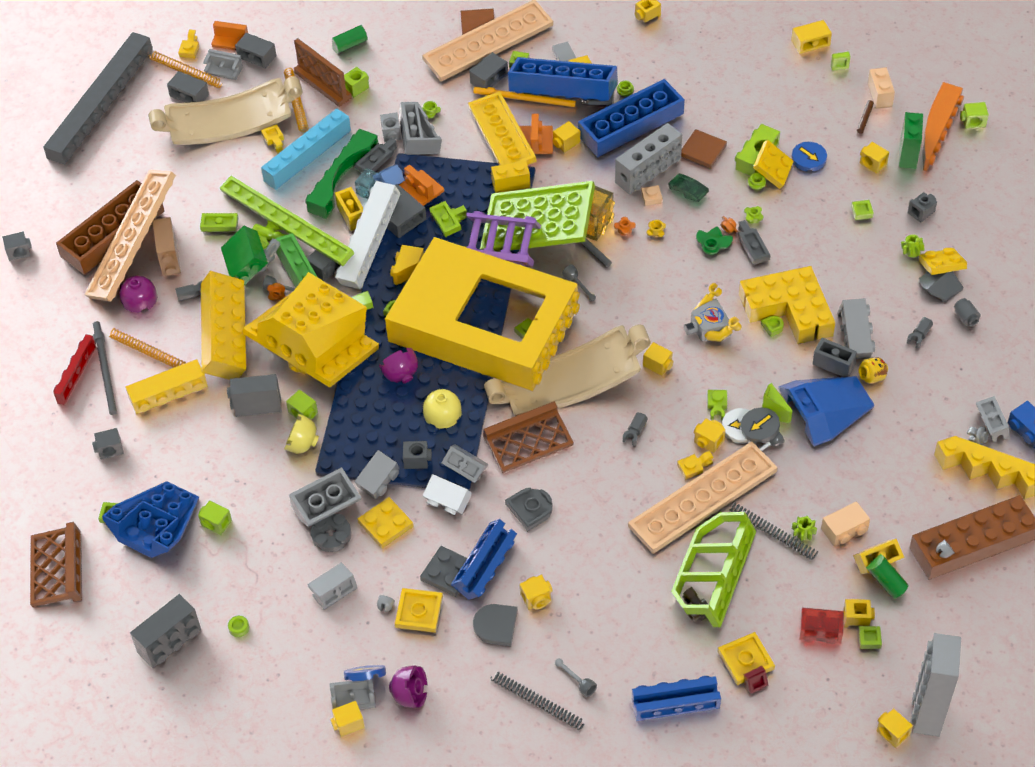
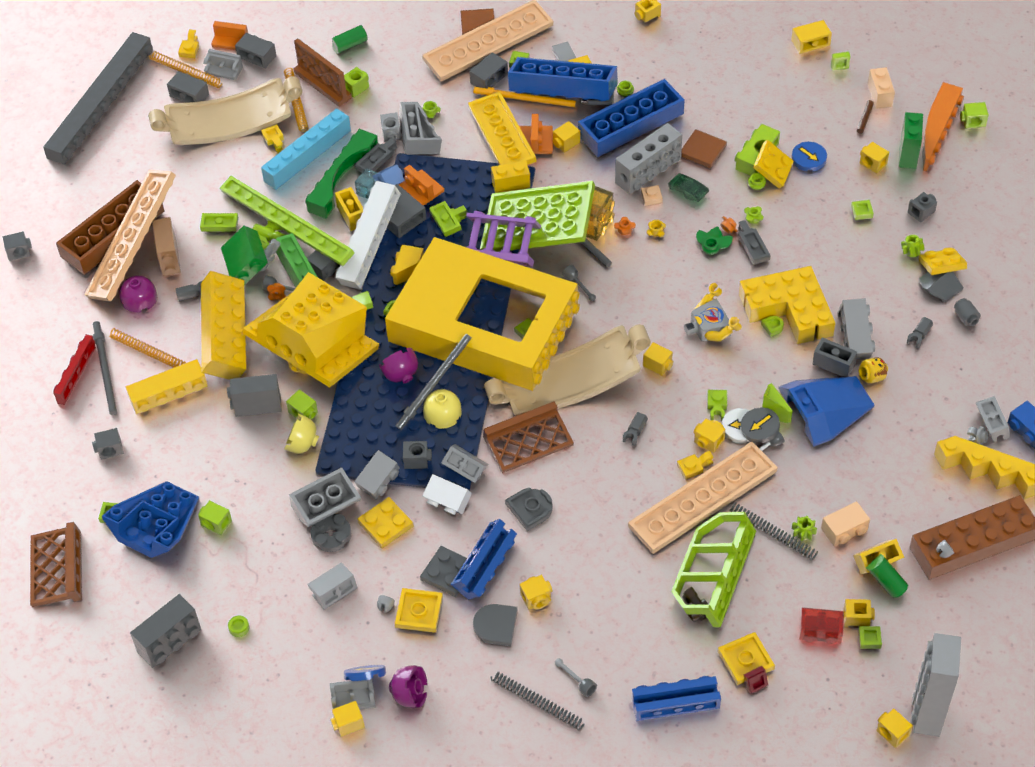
(410, 412): none -> dark grey bar

